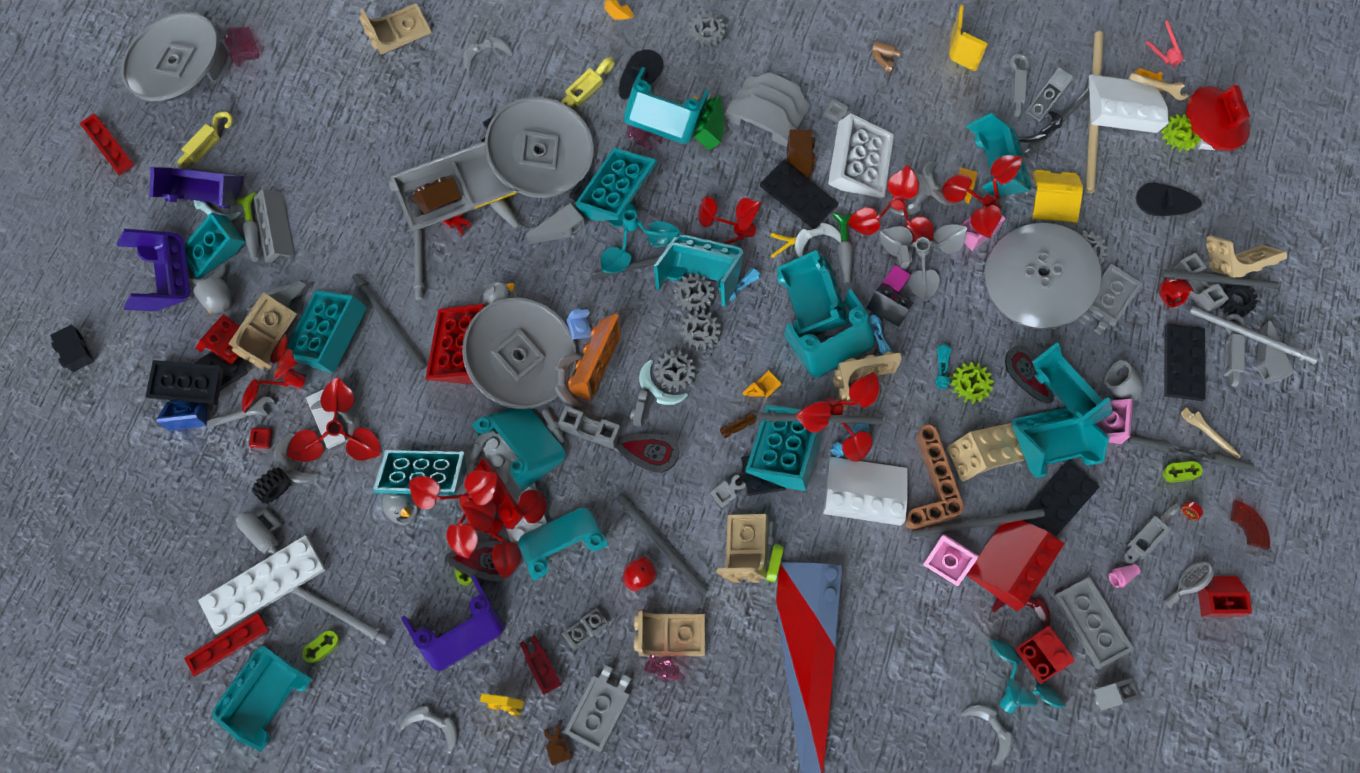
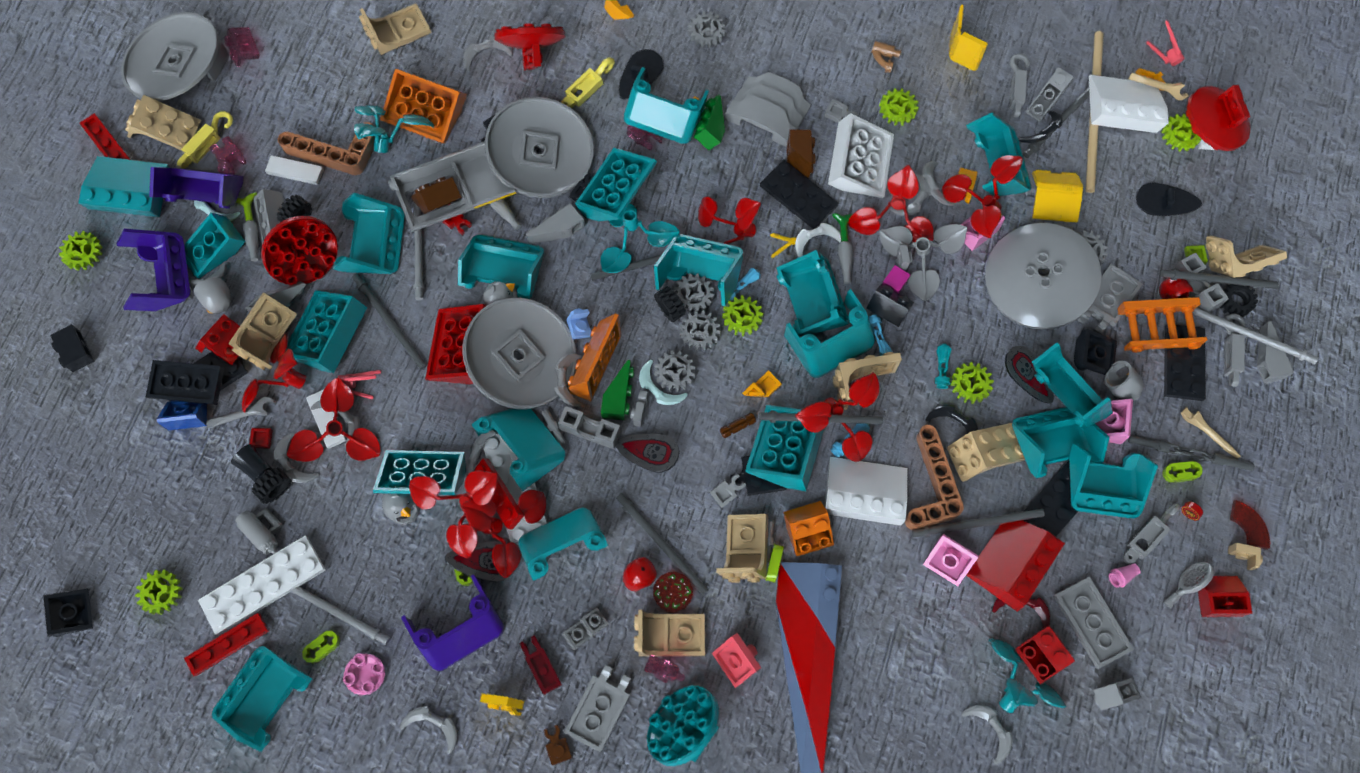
(67, 612): none -> black slope
(72, 255): none -> lime gear
(120, 187): none -> teal slope
(161, 123): none -> tan bracket
(161, 594): none -> lime gear
(226, 155): none -> clear pink animal
(250, 462): none -> black plant
(294, 170): none -> white tile
(294, 207): none -> black tyre
(299, 250): none -> red bracket
(329, 152): none -> nougat beam
(350, 381): none -> coral plant
(364, 674): none -> bright pink dish
(374, 237): none -> teal windscreen
(382, 140): none -> teal plant
(426, 98): none -> orange slope
(500, 260): none -> teal windscreen
(530, 40): none -> red bracket
(615, 397): none -> green slope
(670, 304): none -> black tyre
(673, 592): none -> clear red tile
(683, 726): none -> teal bracket
(736, 309): none -> lime gear
(737, 659): none -> coral tile
(809, 528): none -> orange slope
(899, 105): none -> lime gear
(950, 411): none -> black piece
(1094, 352): none -> black slope
(1110, 487): none -> teal windscreen
(1168, 308): none -> orange fence
(1200, 250): none -> lime tile
(1247, 552): none -> tan bracket

